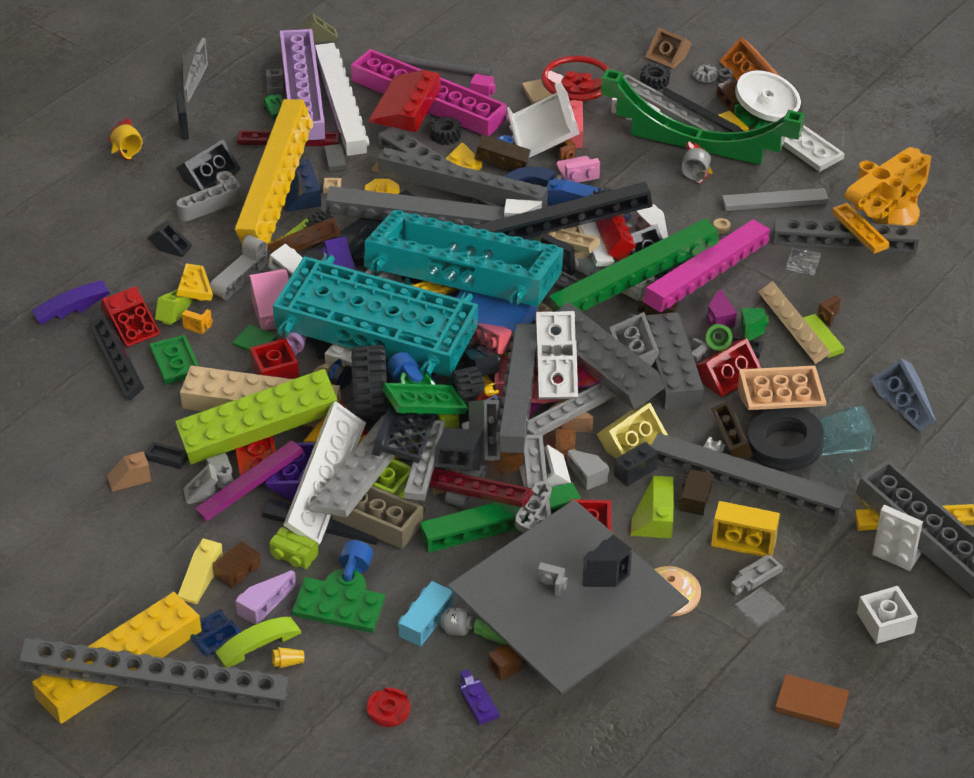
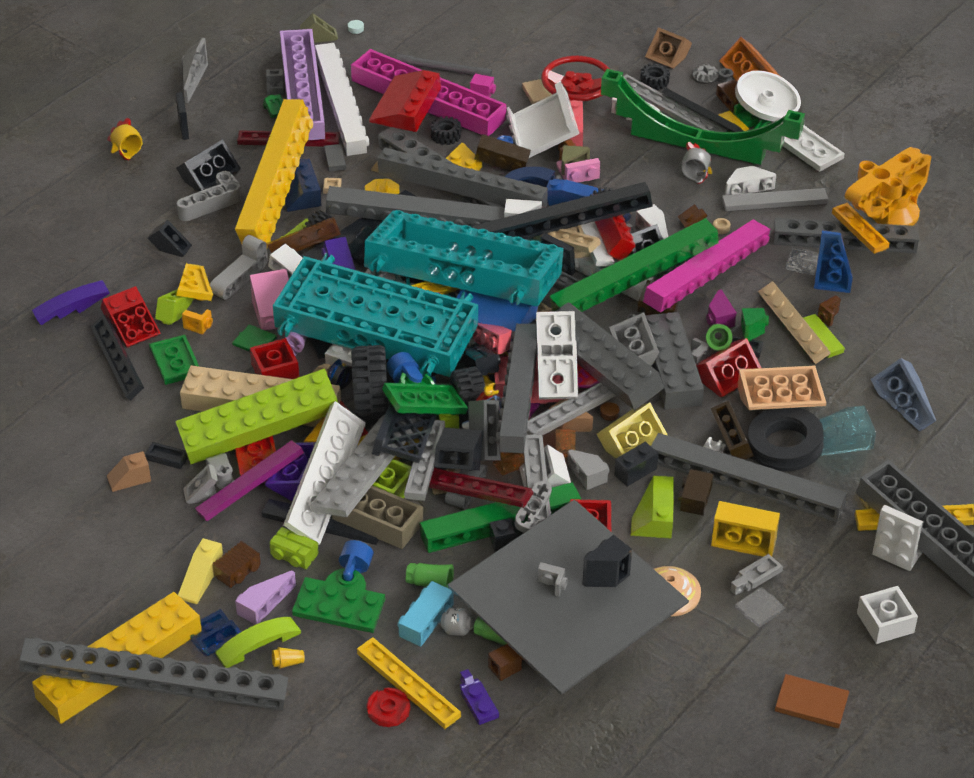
(355, 26): none -> light aqua tile
(409, 682): none -> yellow plate
(423, 574): none -> bright green plant
(502, 533): none -> black slope
(574, 154): none -> olive slope
(609, 411): none -> reddish brown tile
(692, 216): none -> reddish brown bracket
(750, 180): none -> white slope
(832, 267): none -> blue wedge

